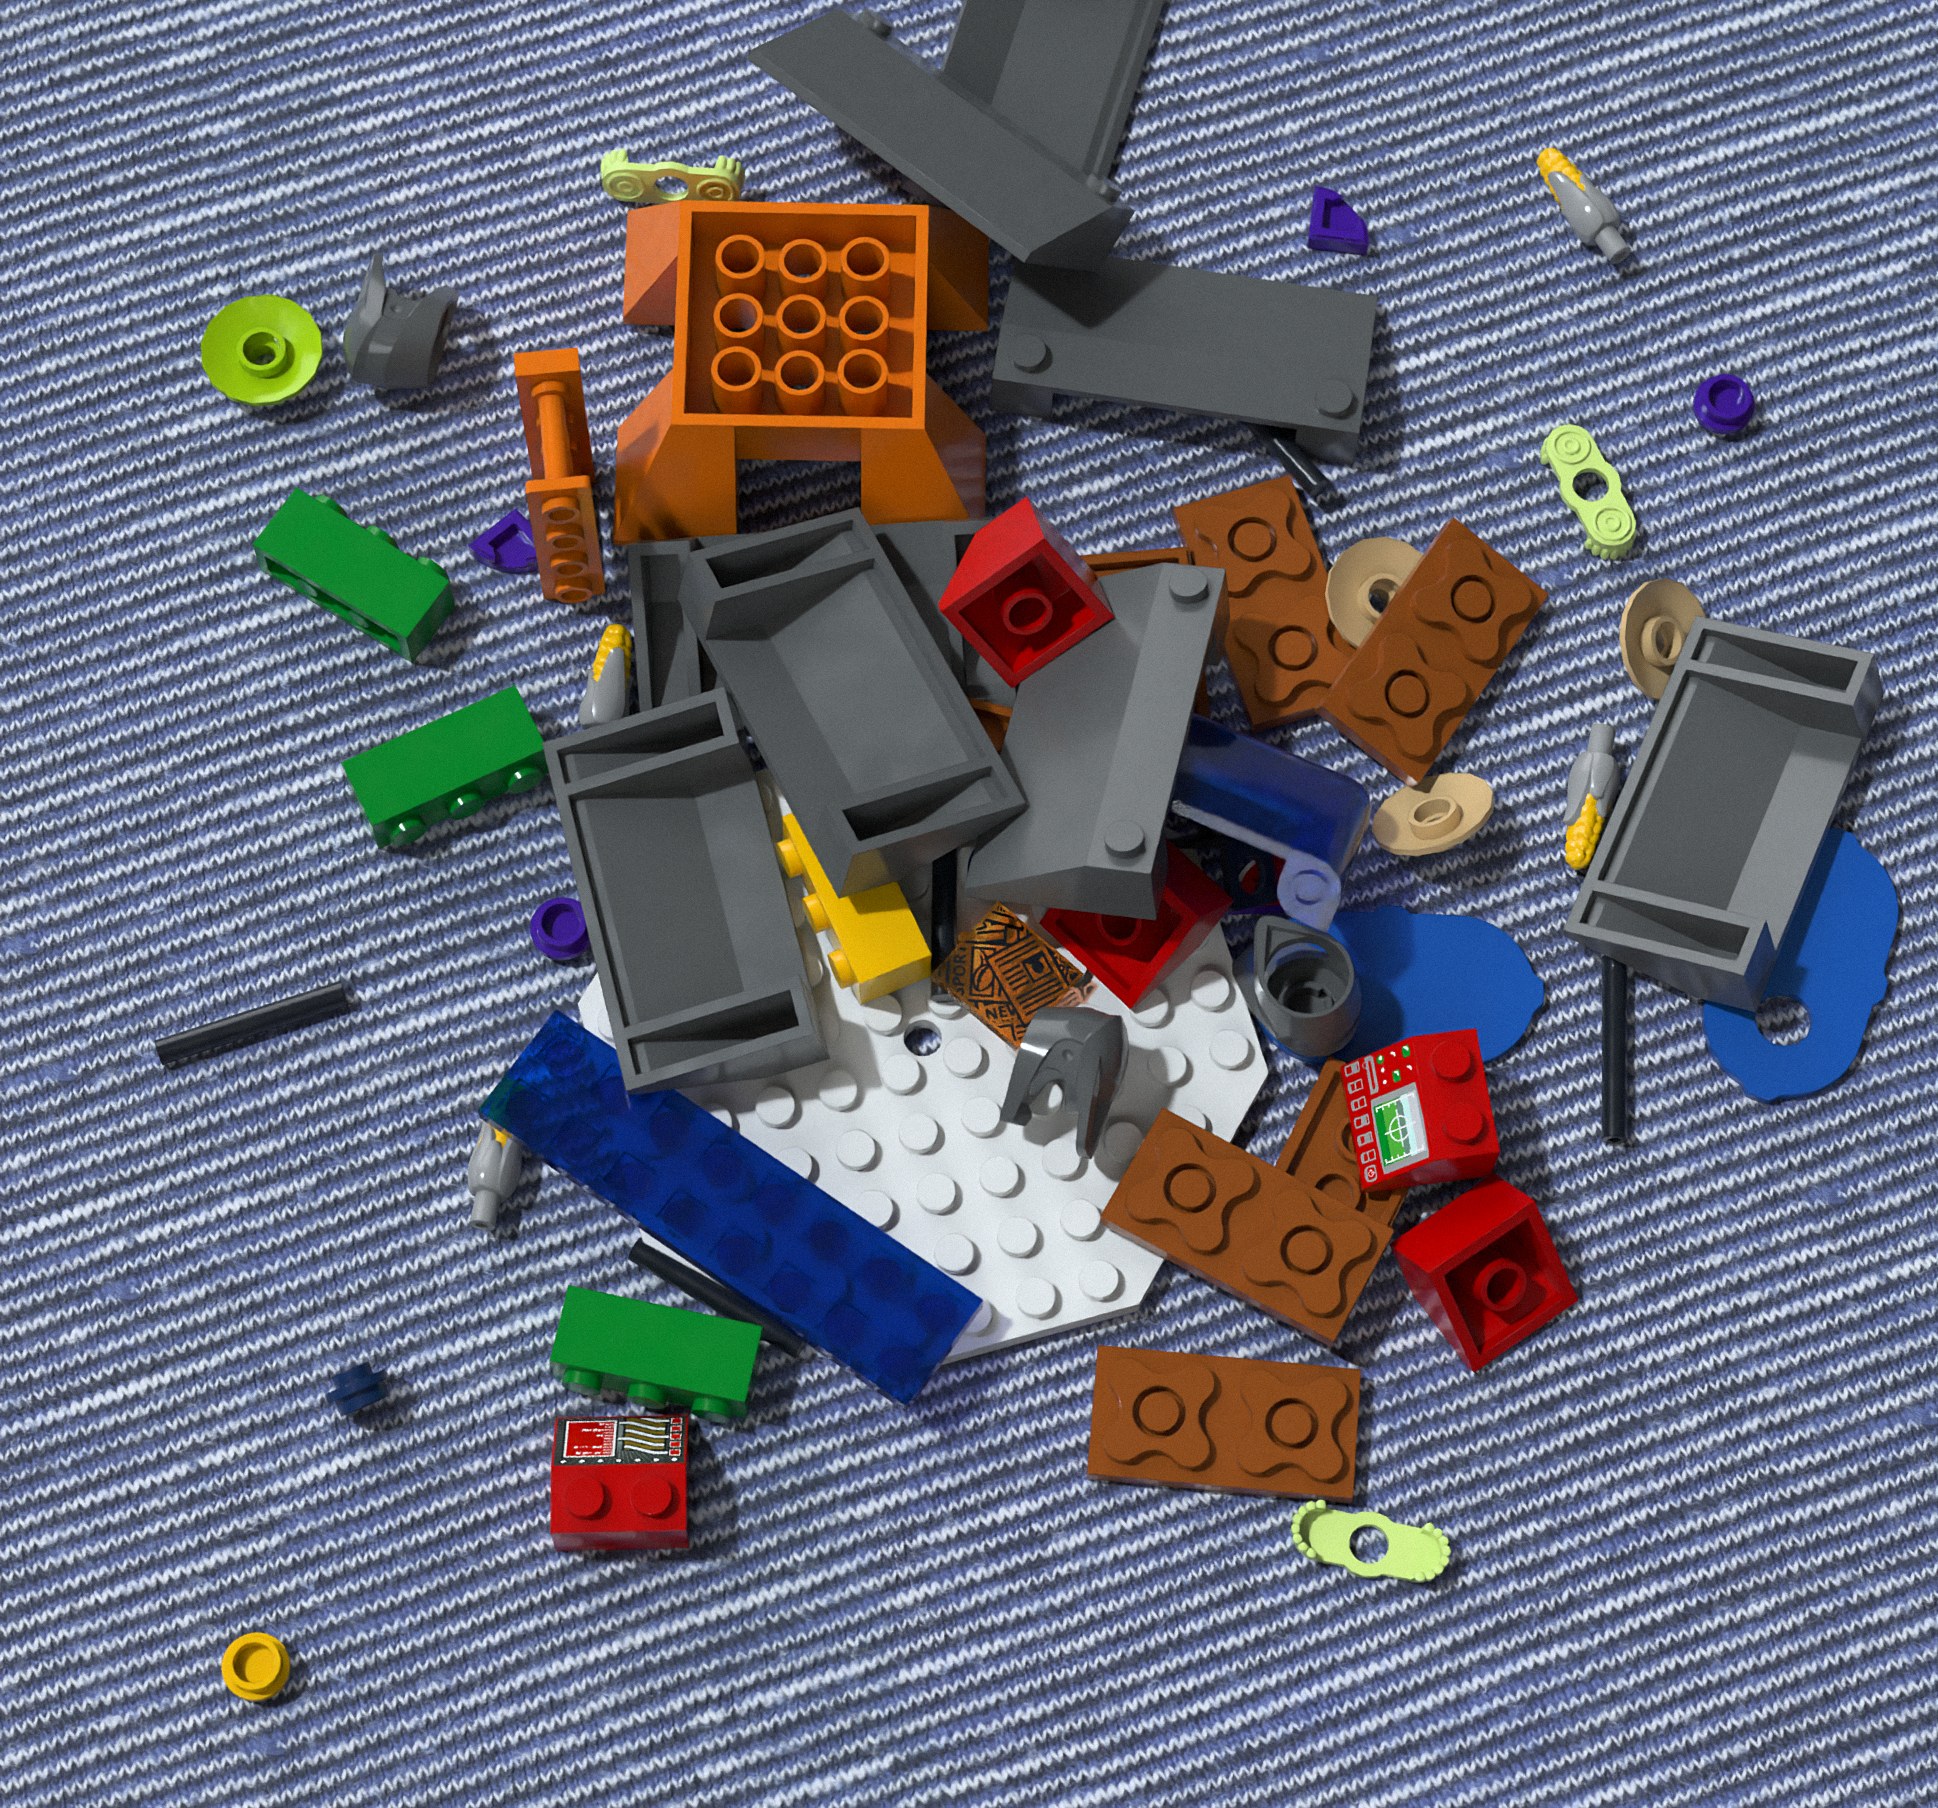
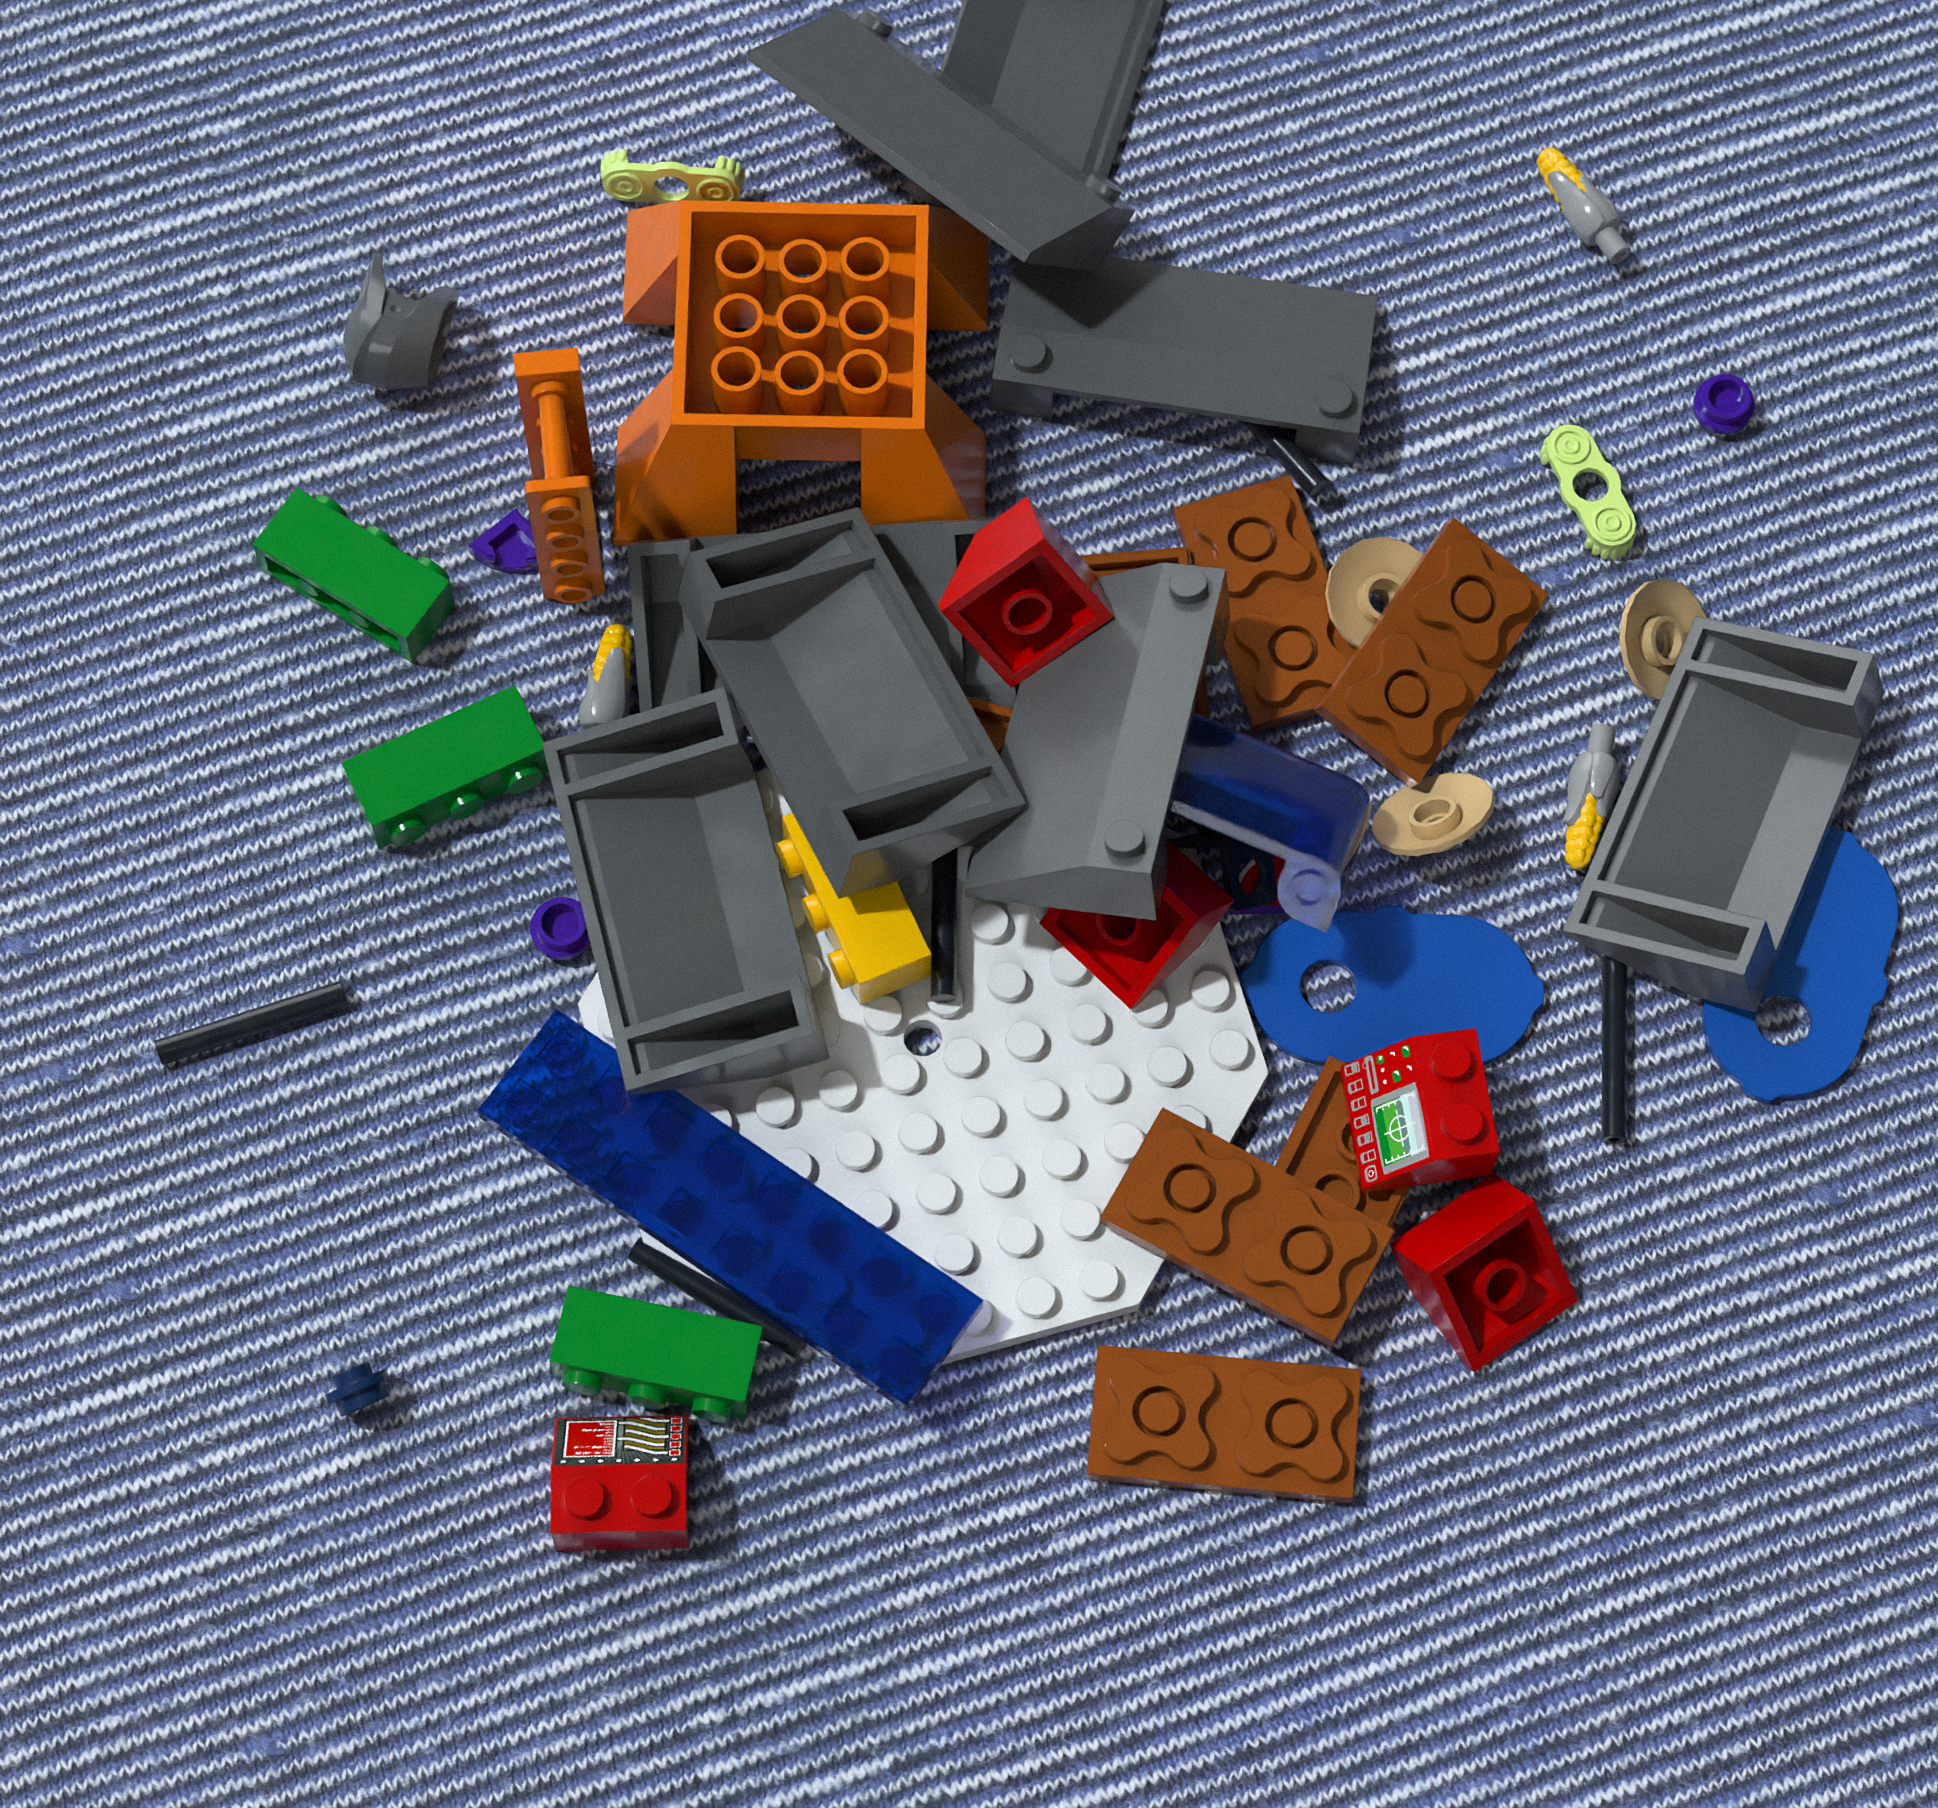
(256, 1667): yellow plate -> none
(258, 328): lime dish -> none
(492, 1175): light grey piece -> none
(1005, 974): clear orange piece -> none
(1085, 1051): dark grey helmet -> none
(1297, 990): dark grey helmet -> none
(1335, 224): dark purple tile -> none
(1411, 1555): yellowish green piece -> none

